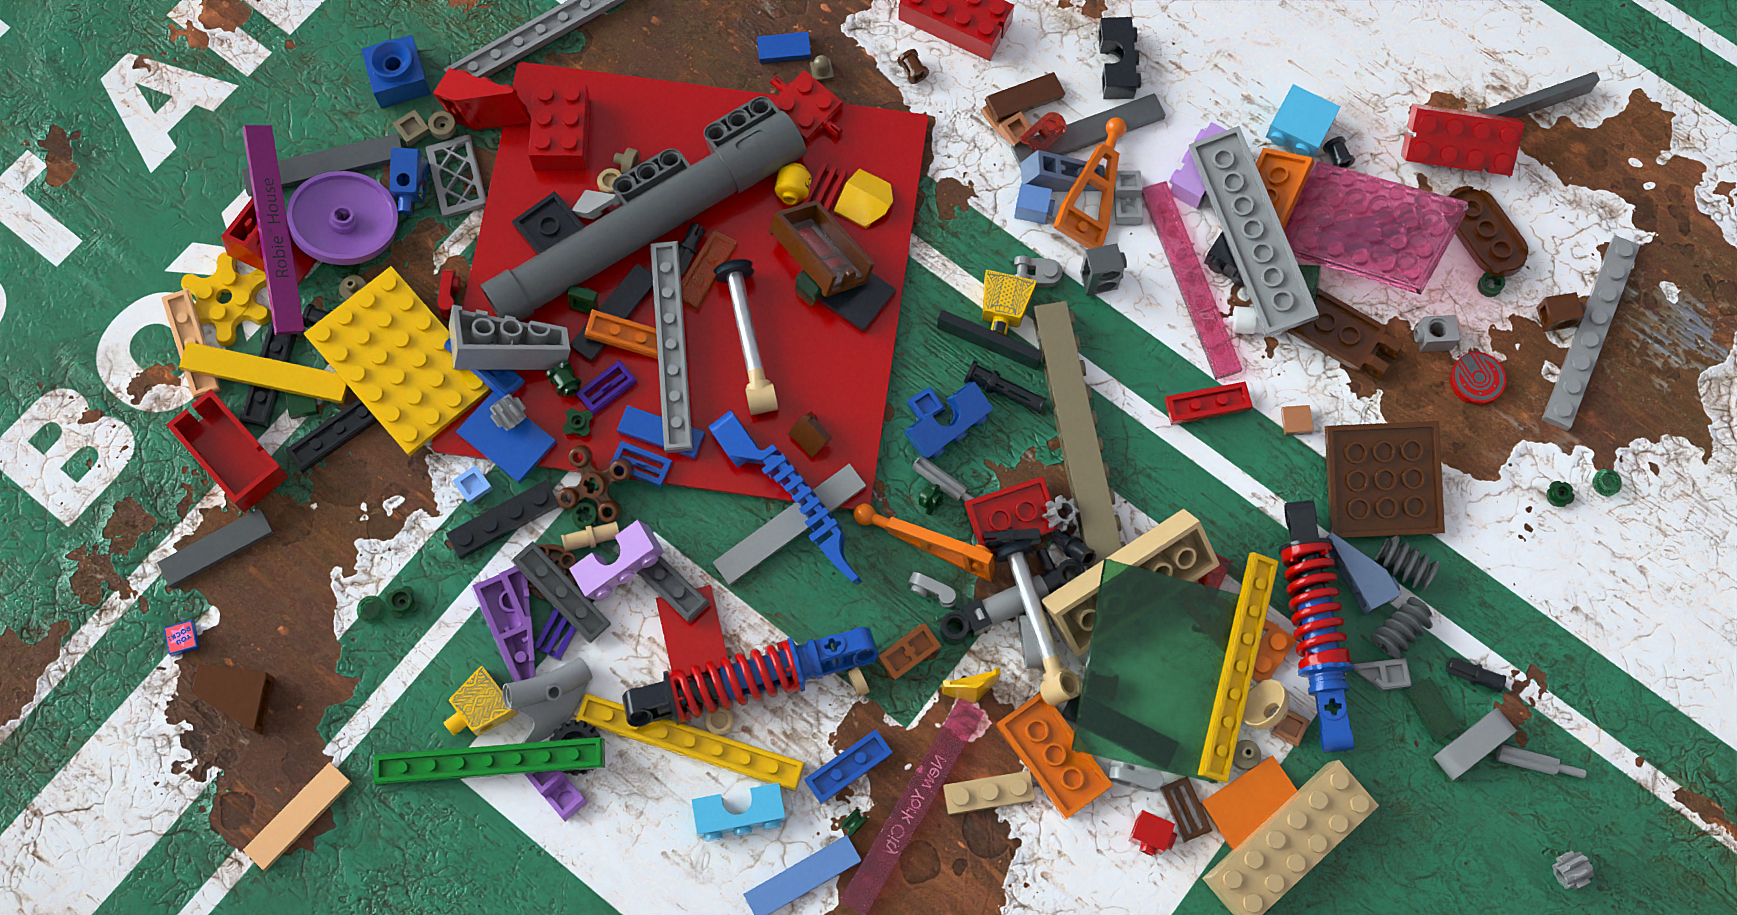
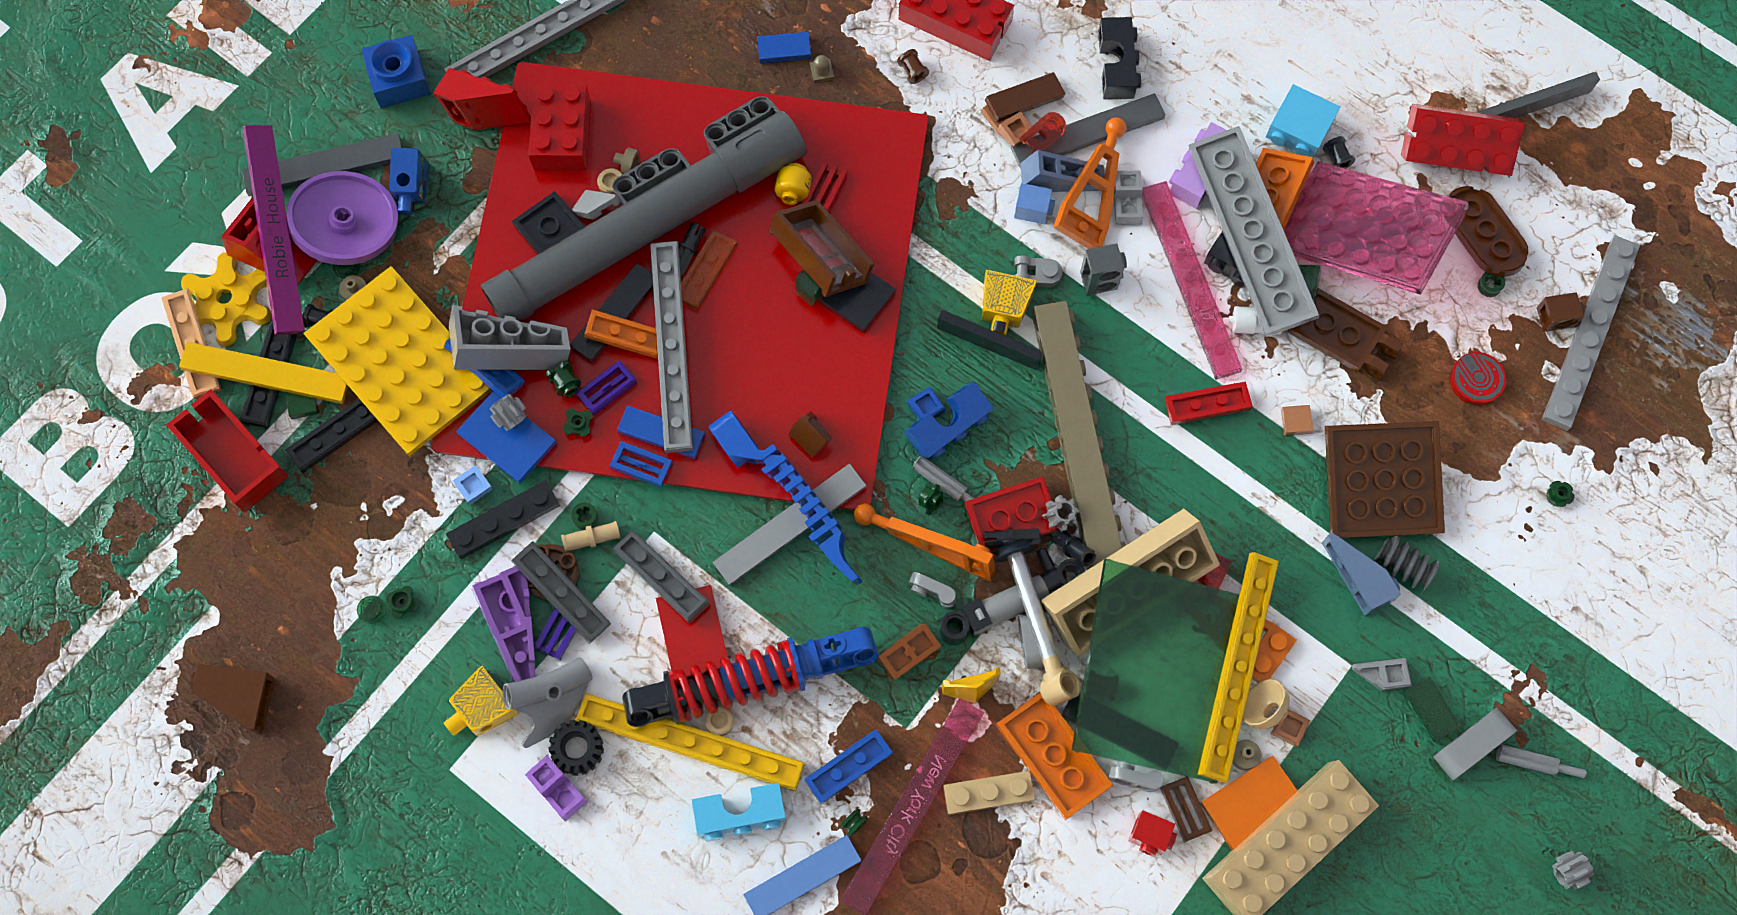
(181, 638): tile -> none
(215, 548): dark grey tile -> none
(297, 816): light nougat tile -> none
(411, 128): dark tan plate -> none
(442, 125): dark tan tile -> none
(448, 286): red plate -> none
(450, 147): light grey window -> none
(489, 761): green tile -> none
(582, 299): dark green plate -> none
(587, 488): reddish brown gear -> none
(638, 551): lavender arch -> none
(759, 391): piece -> none
(808, 105): red plate -> none
(858, 681): tan tile -> none
(864, 199): yellow slope -> none
(993, 378): black pin -> none
(1315, 622): piece -> none
(1402, 627): dark grey piece -> none
(1446, 328): light grey brick -> none
(1476, 674): black axle -> none
(1607, 482): clear green plate -> none

